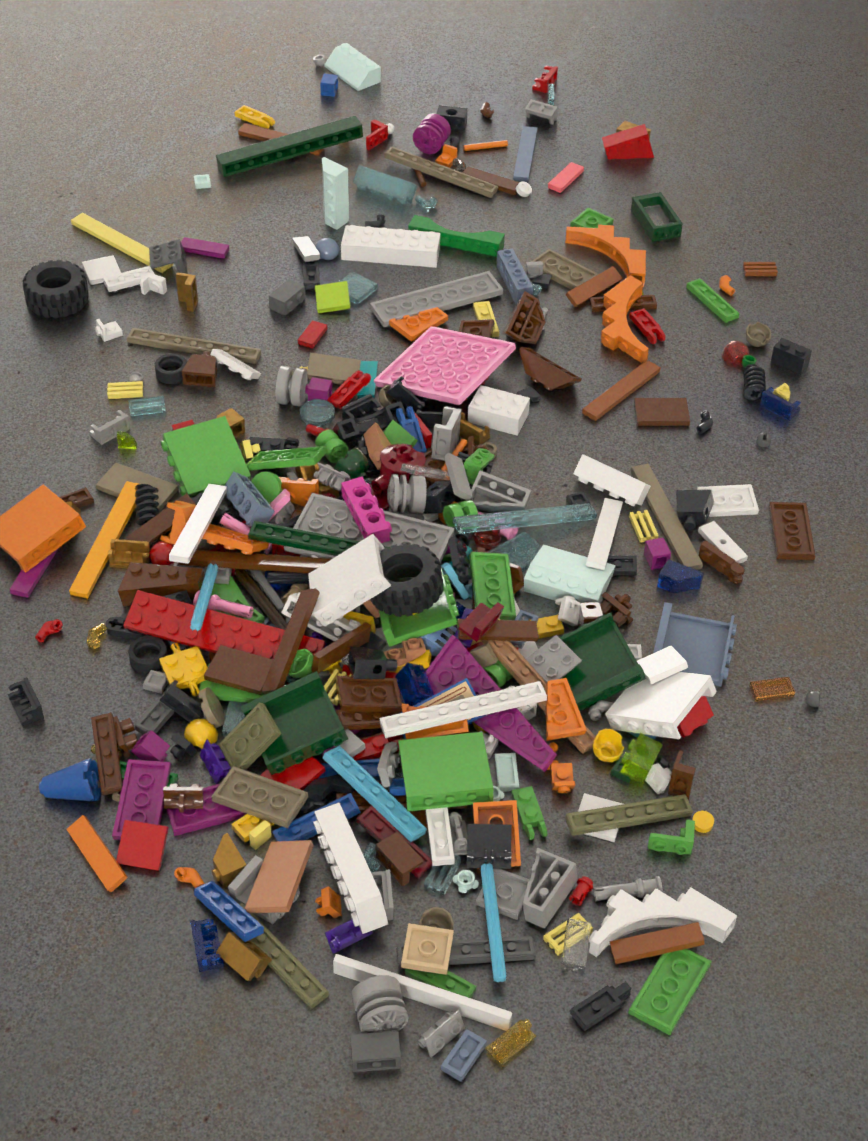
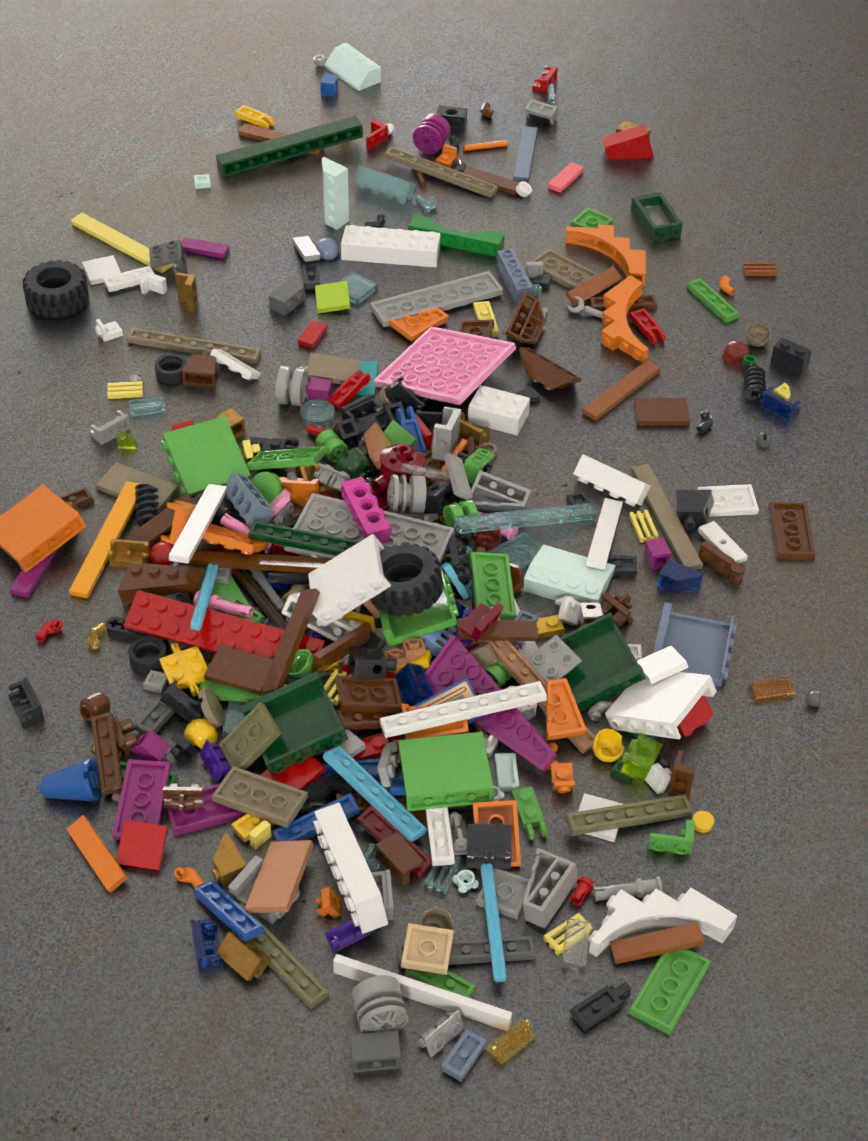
(94, 705): none -> reddish brown head
(587, 309): none -> light grey piece

